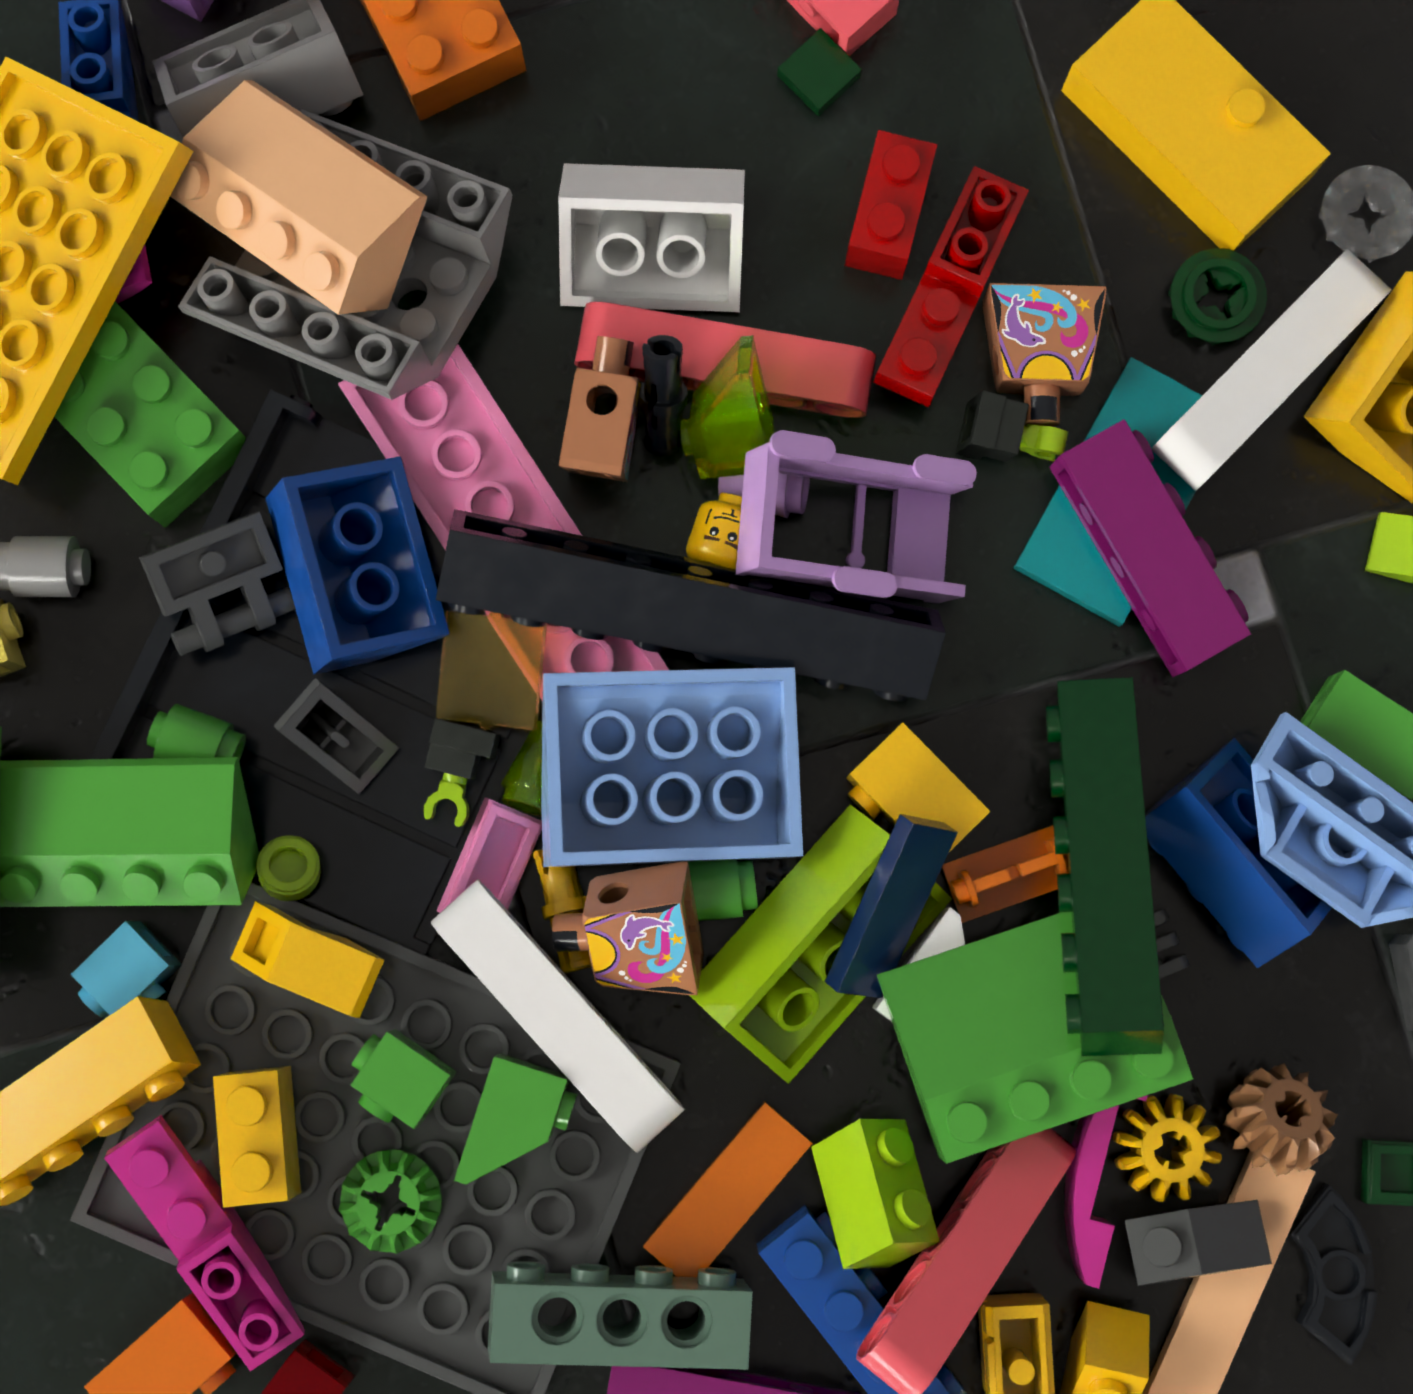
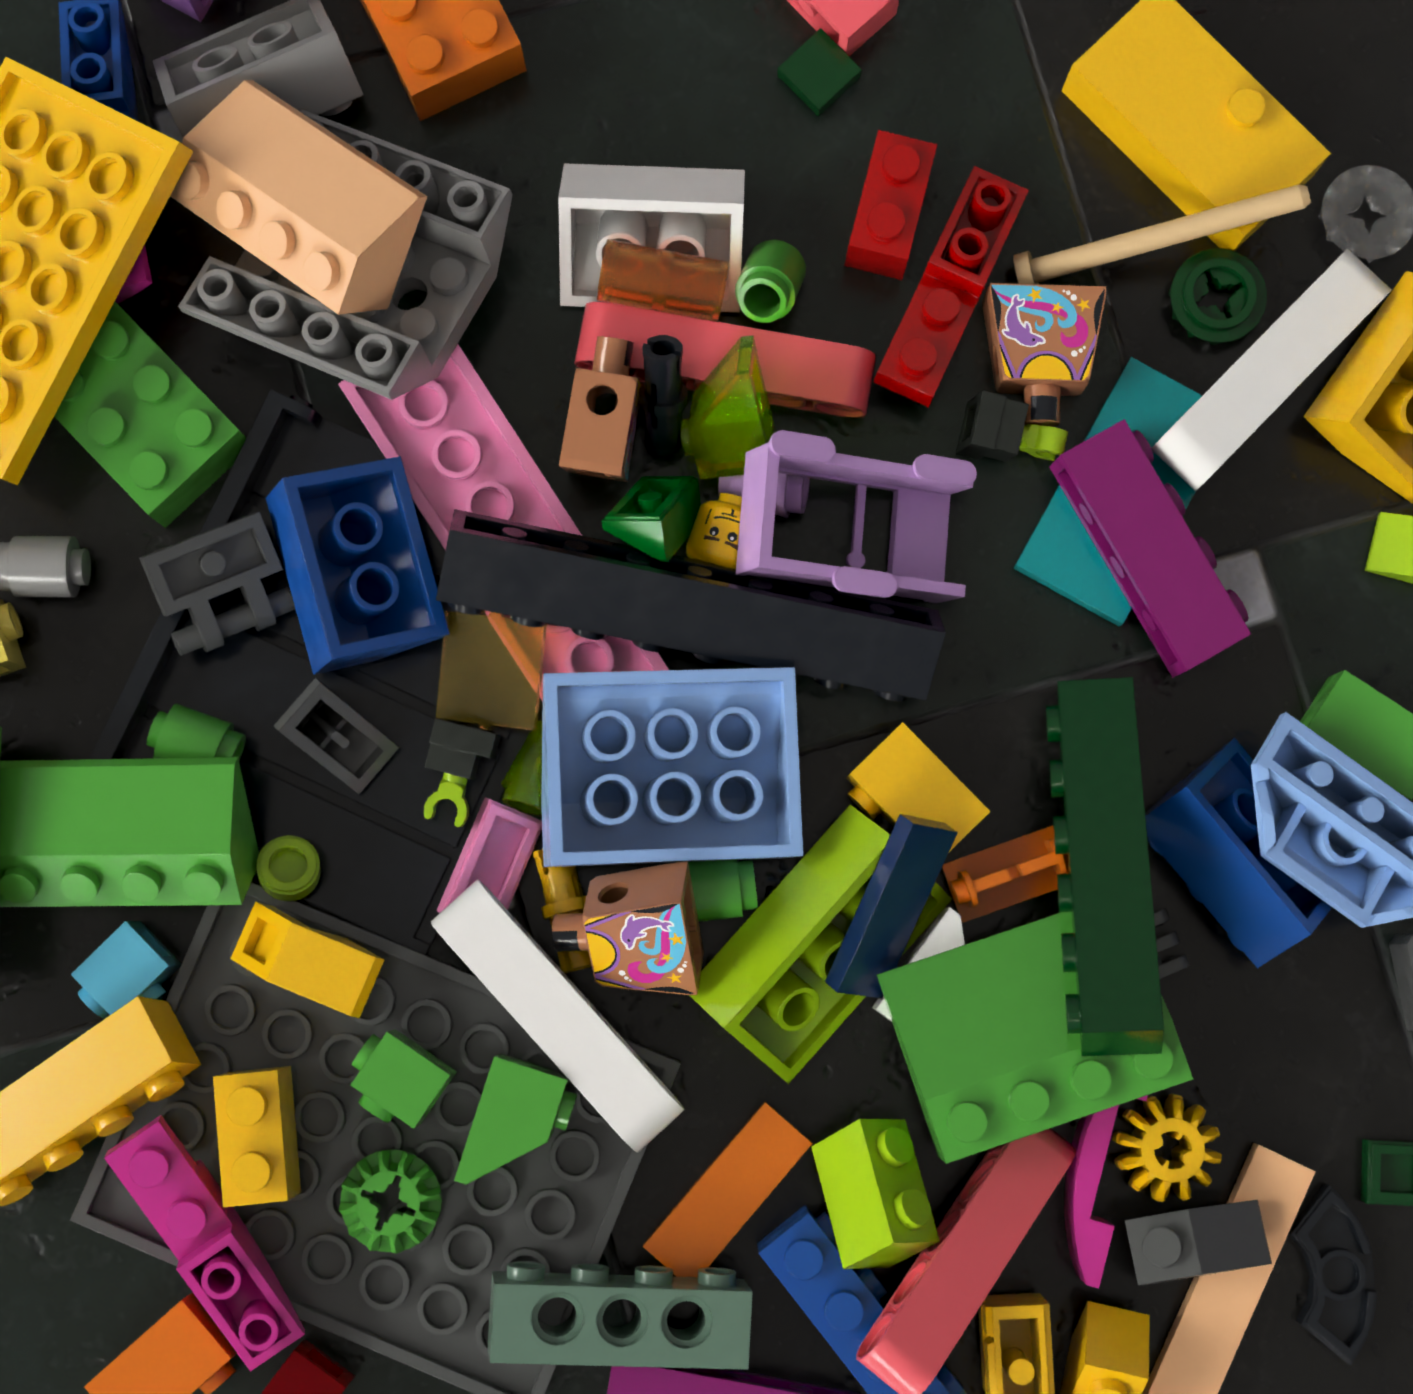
(656, 514): none -> green slope
(662, 280): none -> clear orange pin
(770, 281): none -> bright green brick
(1160, 235): none -> tan bar
(1280, 1119): medium nougat gear -> none

